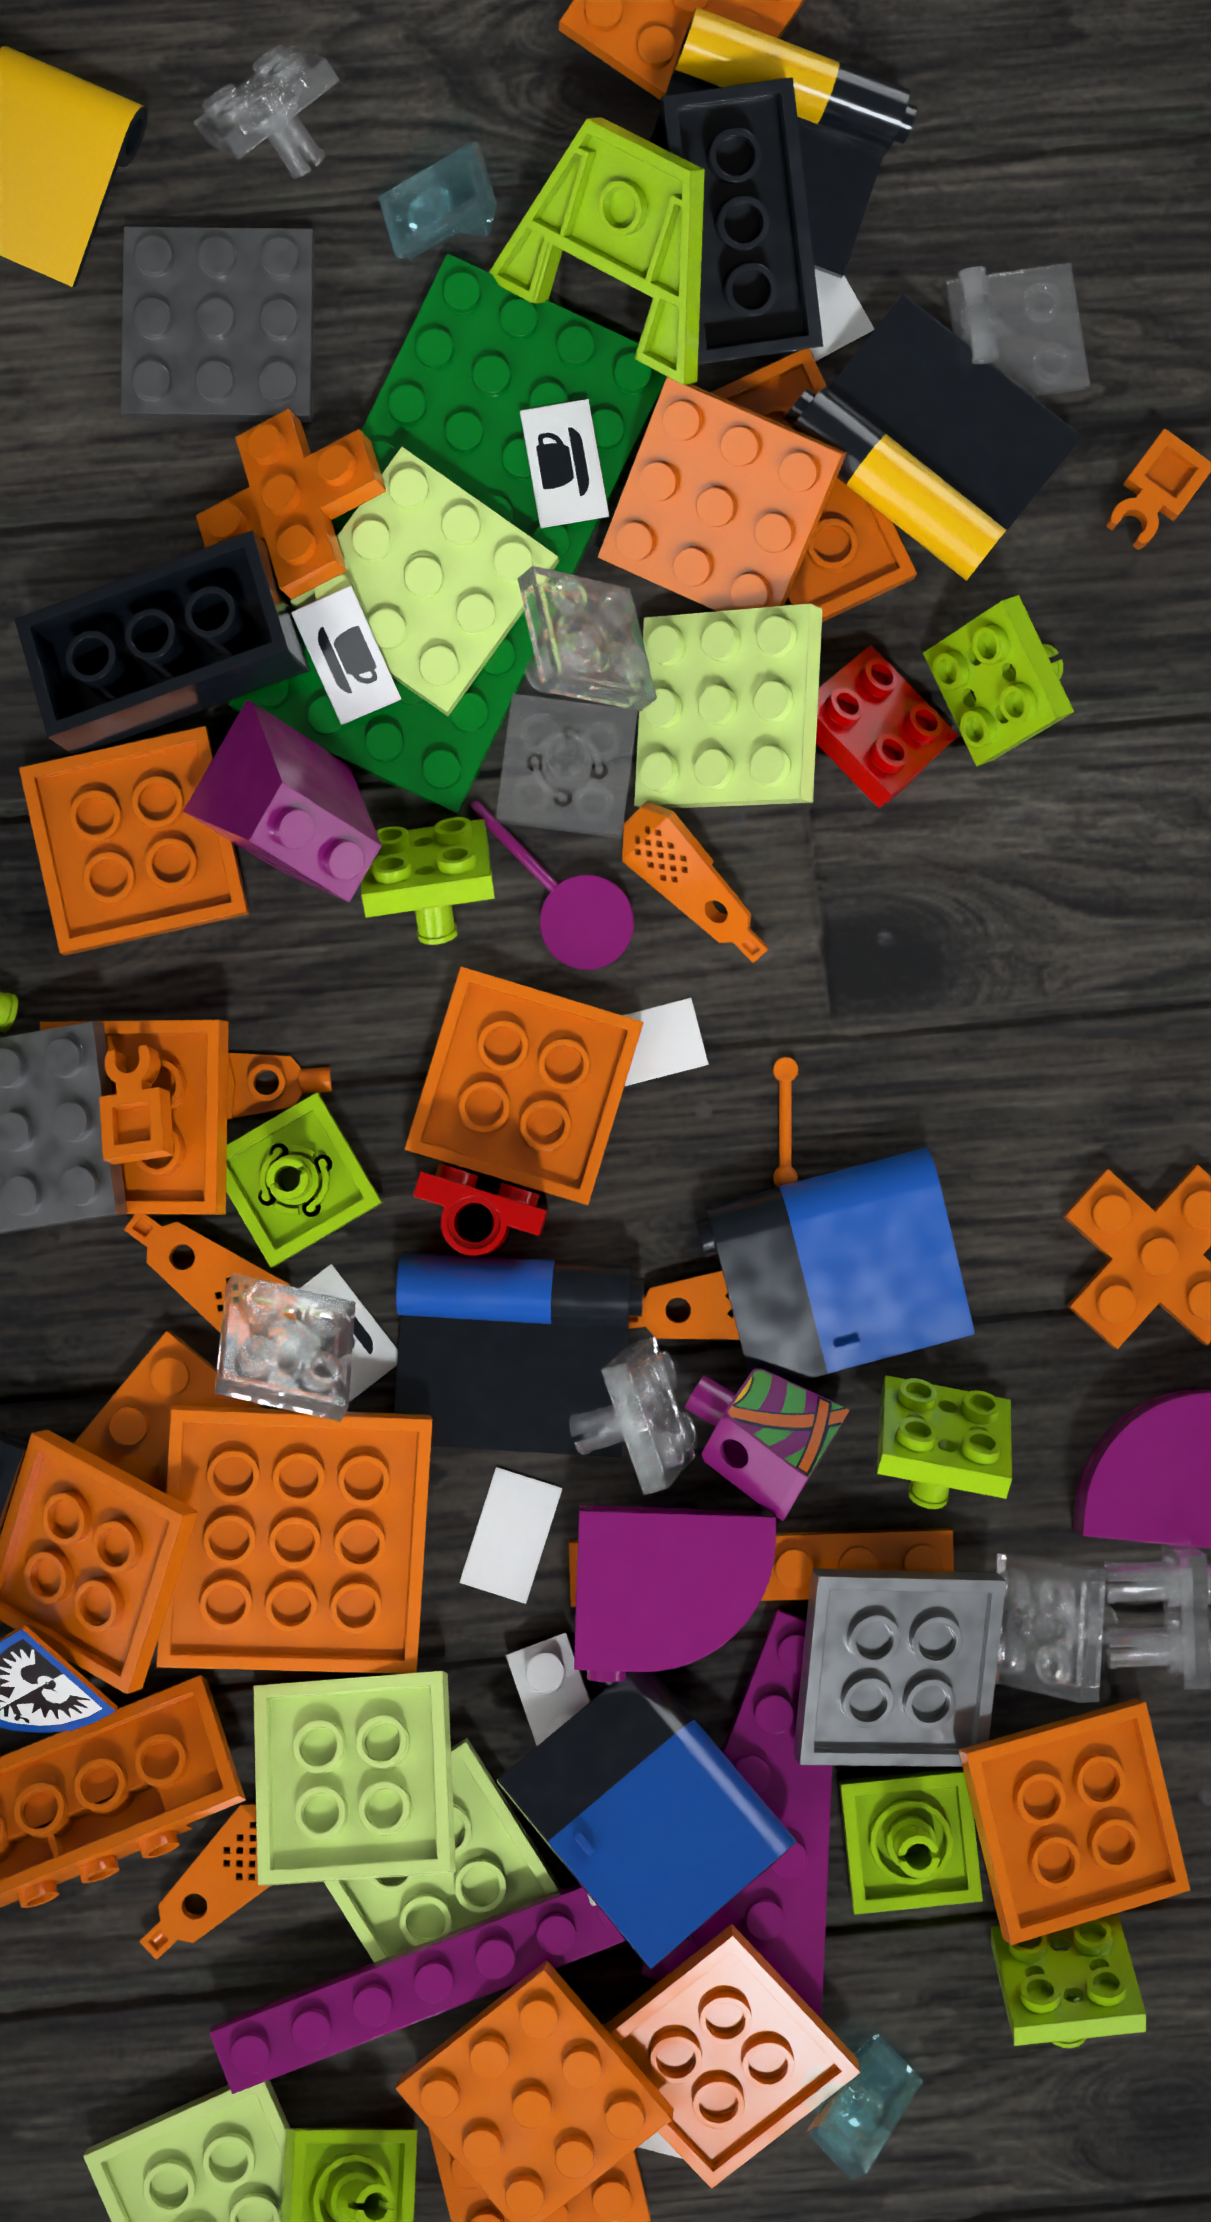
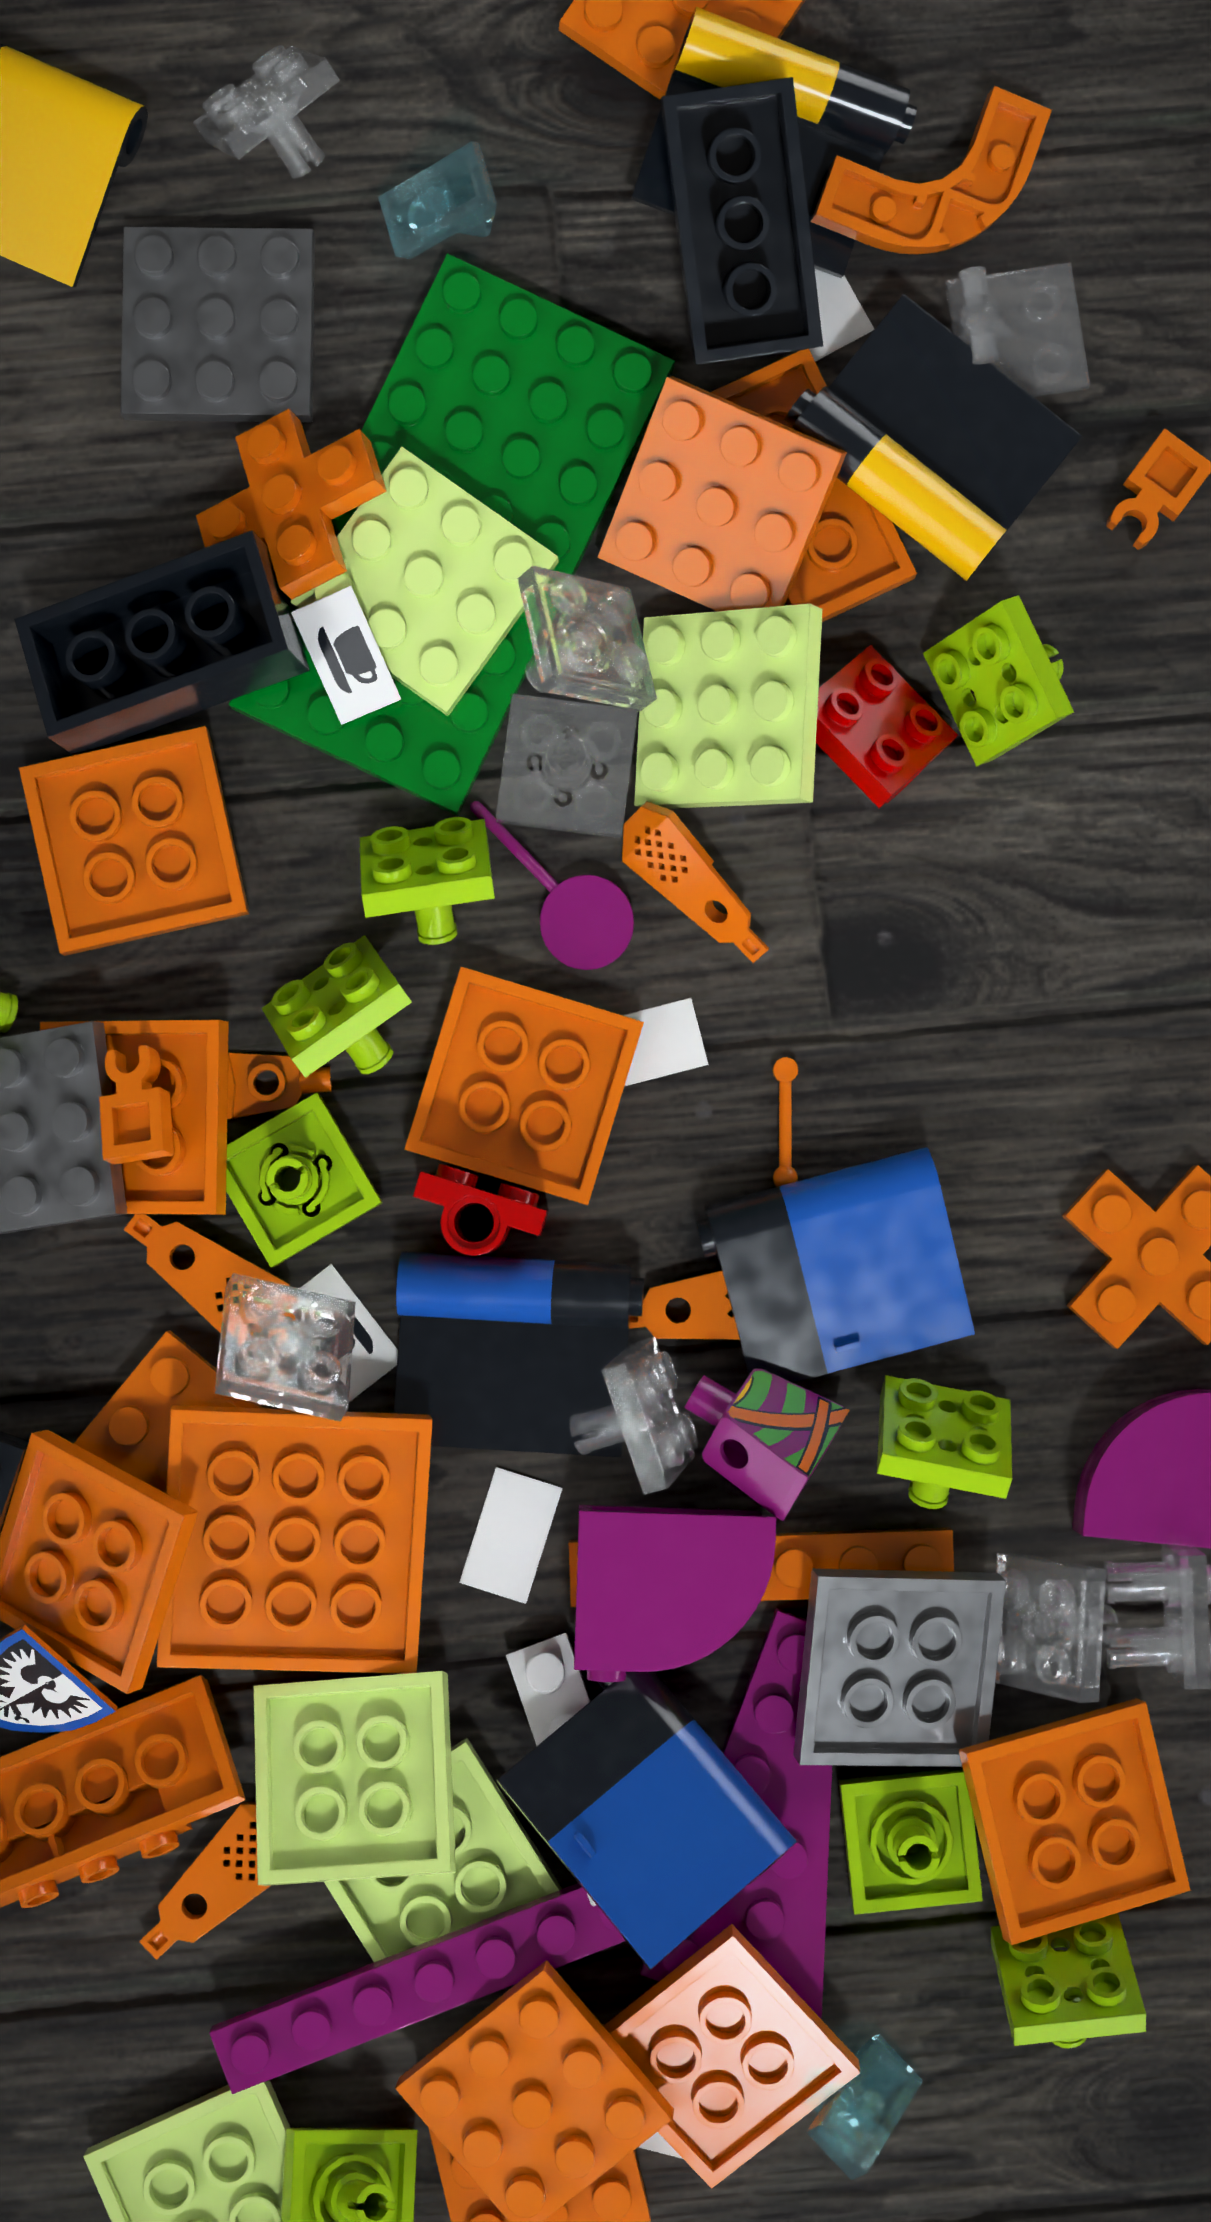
(287, 804): magenta slope -> none
(338, 1010): none -> lime plate
(564, 463): white sticker -> none
(630, 216): lime wing -> none
(945, 211): none -> orange plate

